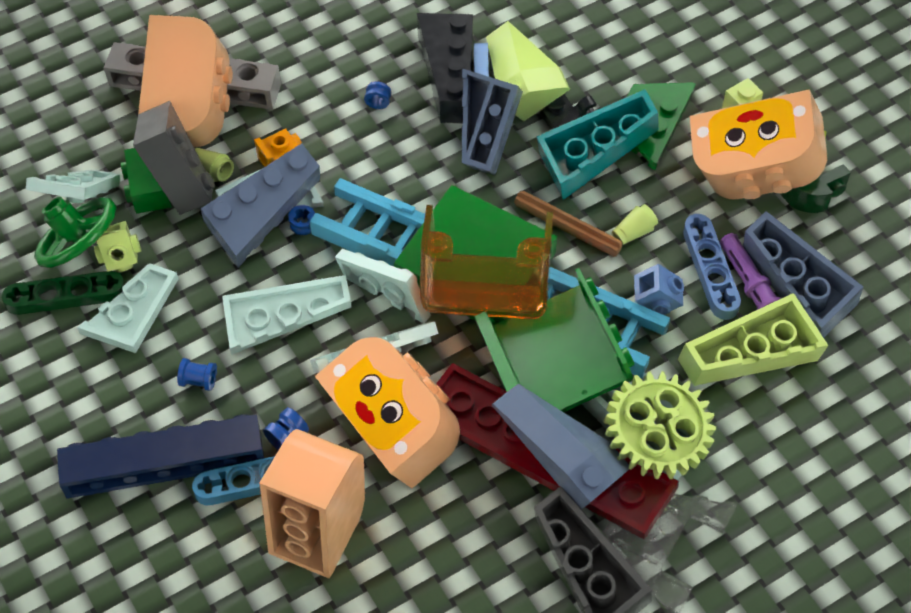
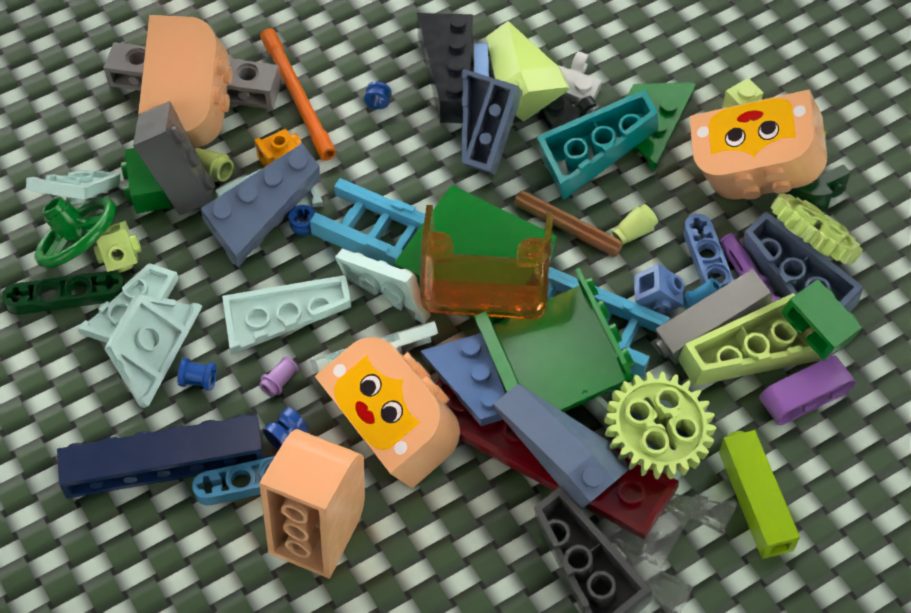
(148, 342): none -> light aqua wing
(278, 377): none -> lavender pin
(318, 135): none -> orange piece
(470, 374): none -> medium blue wing
(579, 83): none -> white plate
(692, 297): none -> dark azure pin
(718, 309): none -> light grey brick
(758, 494): none -> lime brick
(803, 217): none -> yellowish green gear
(807, 390): none -> medium lavender beam
(831, 322): none -> green piece

